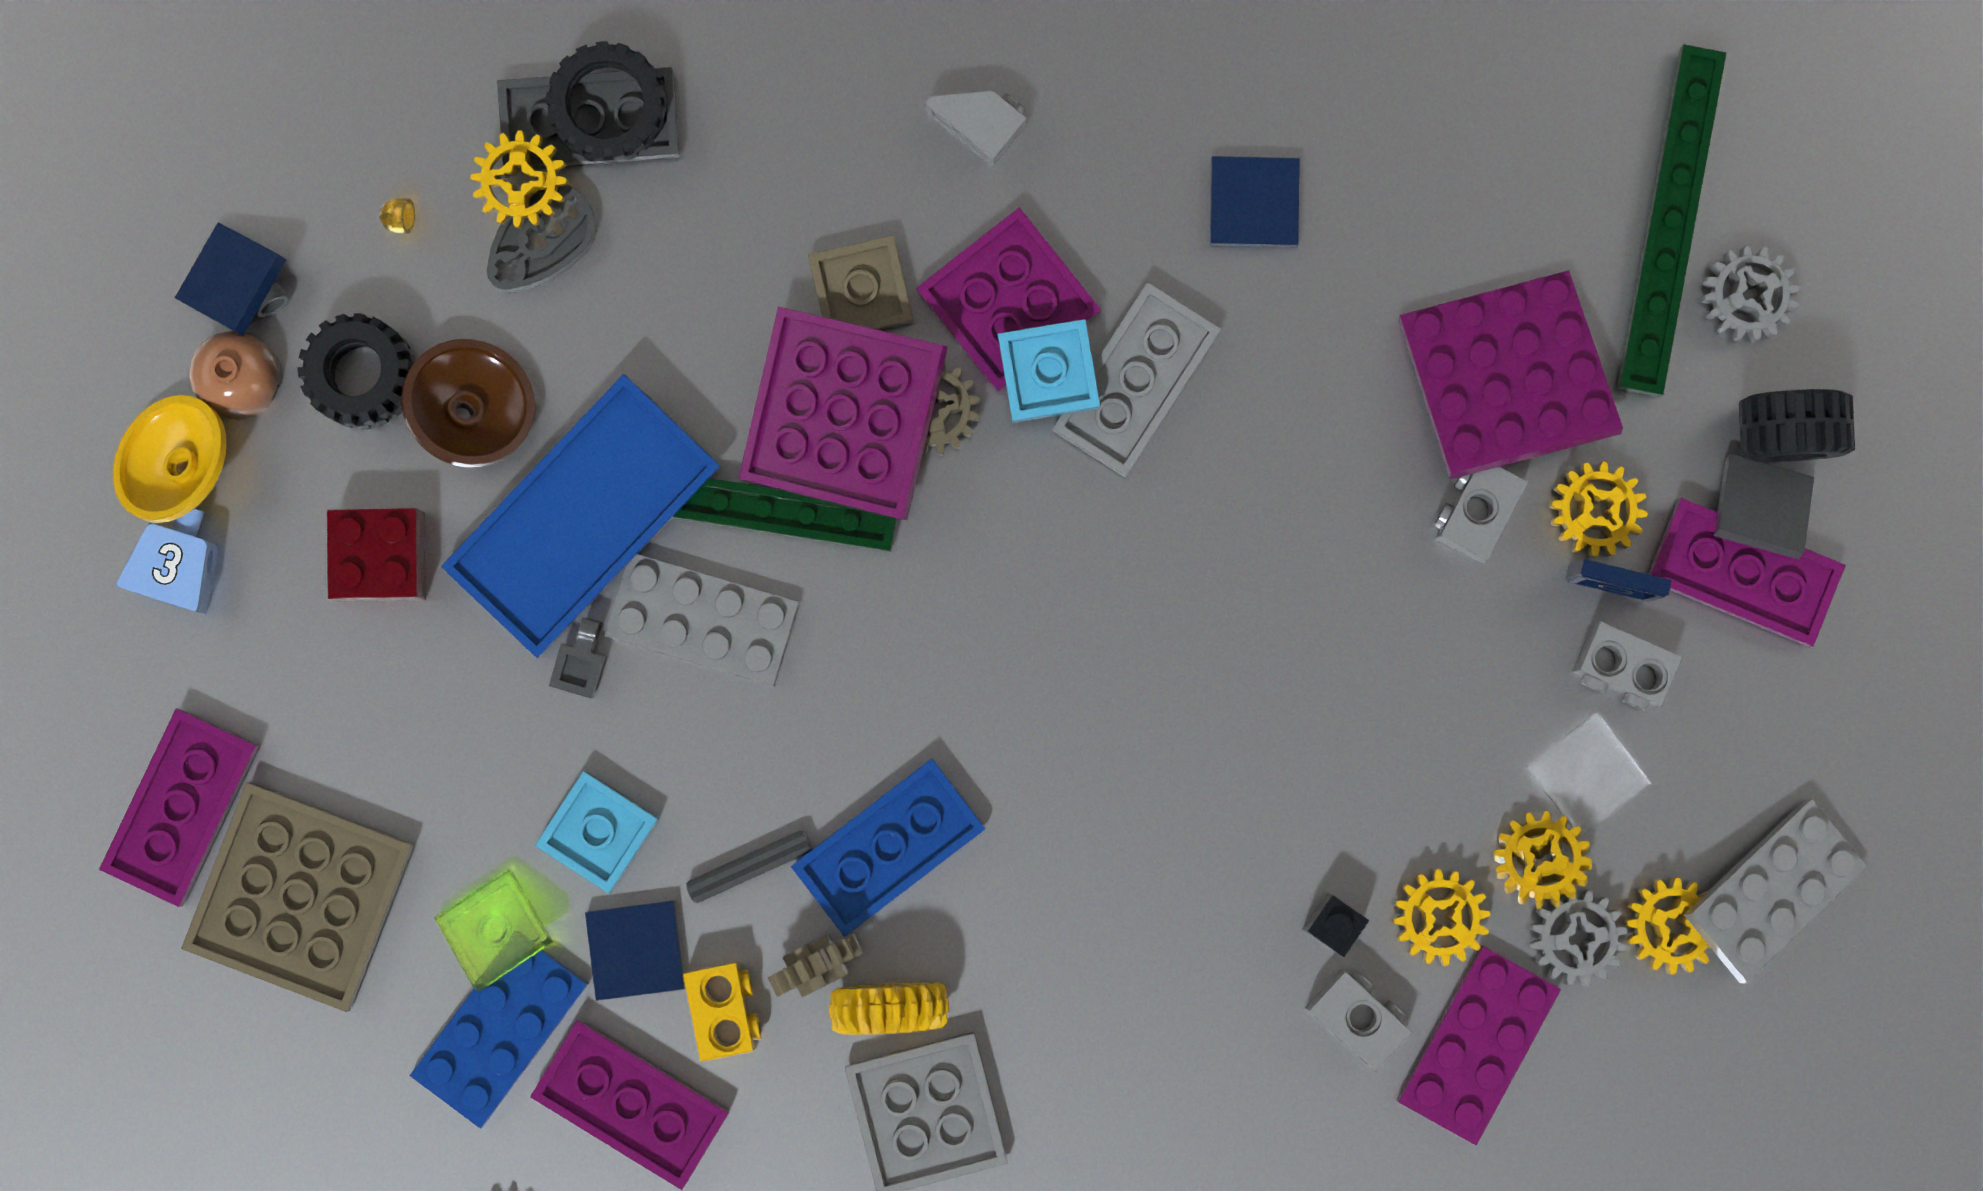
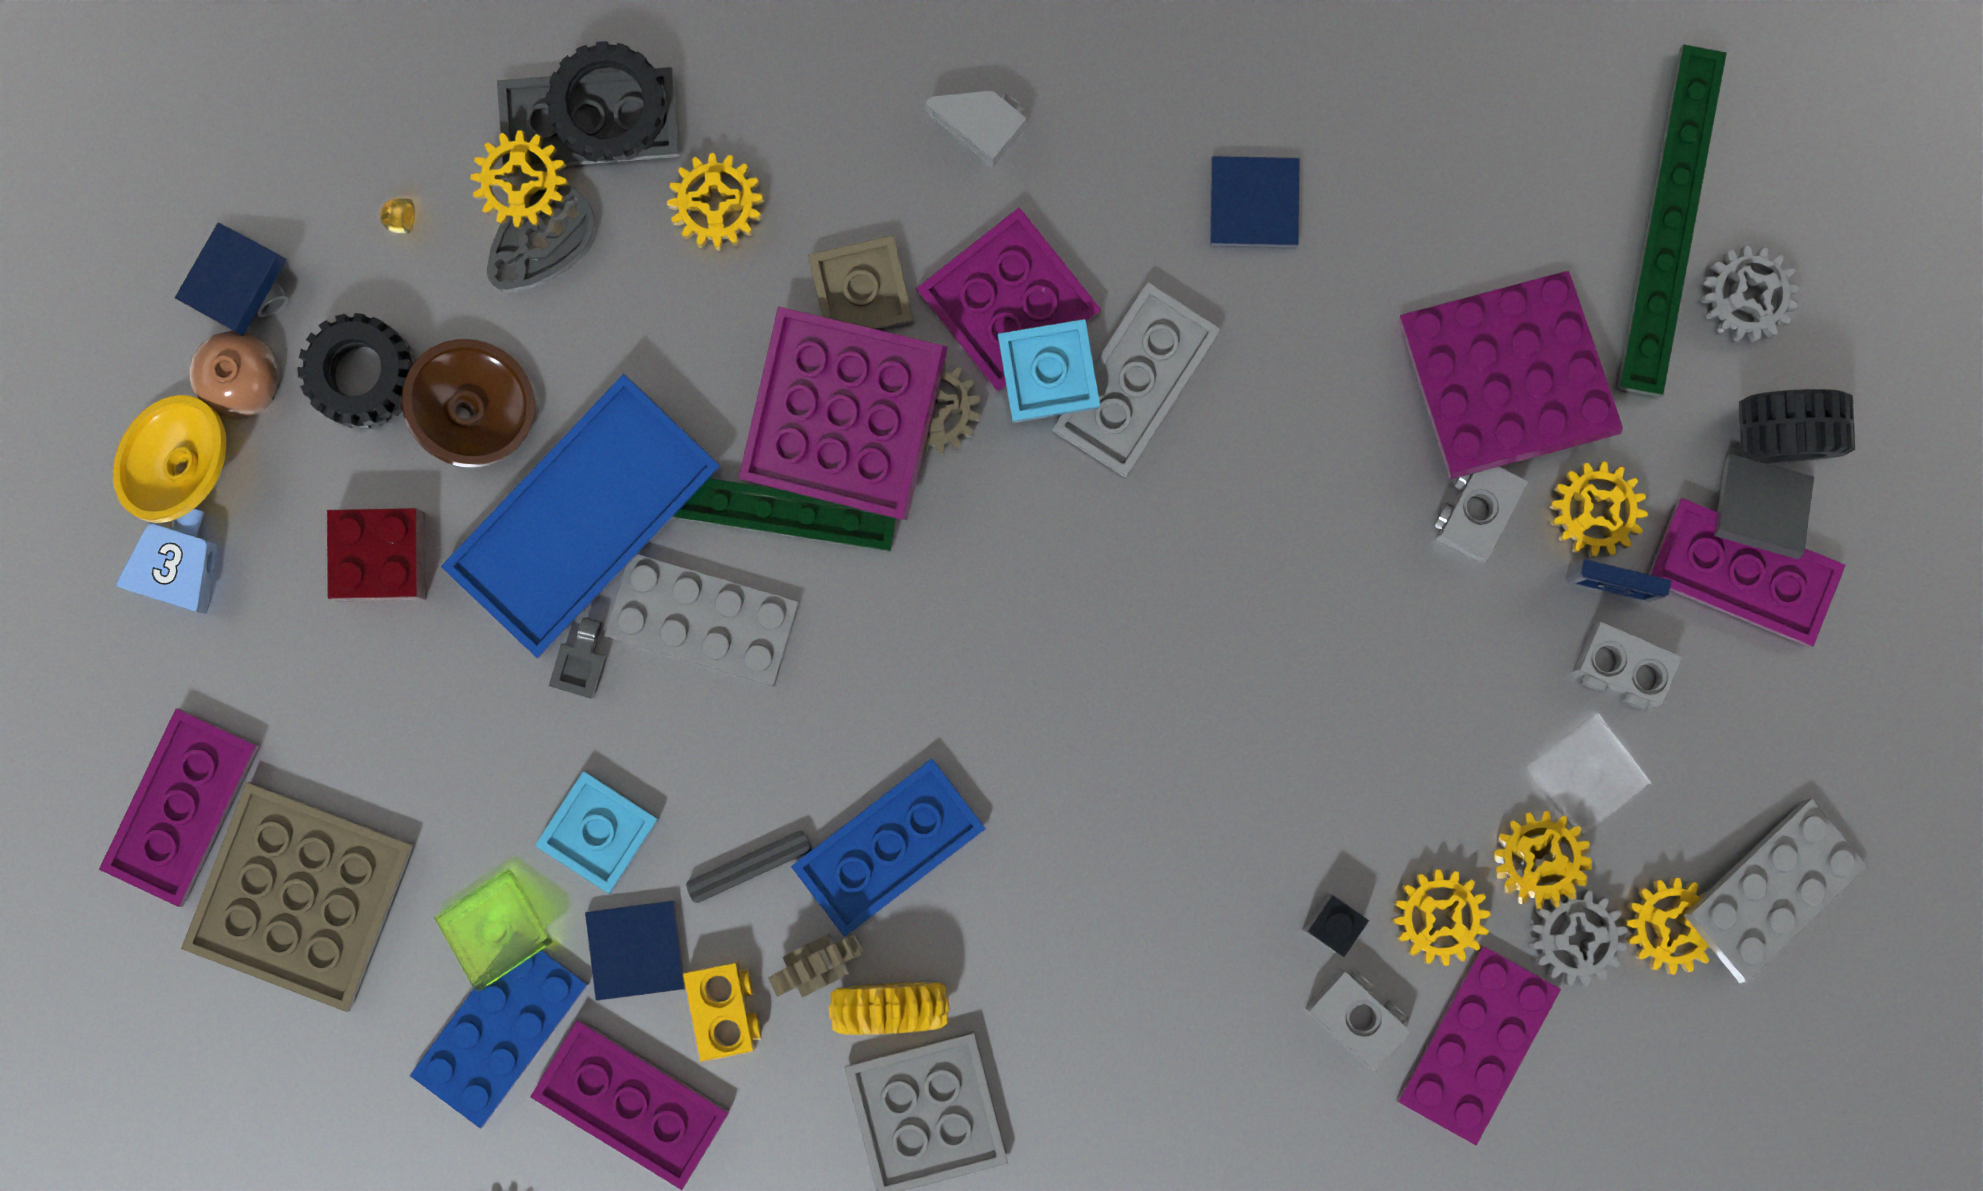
(695, 201): none -> yellow gear

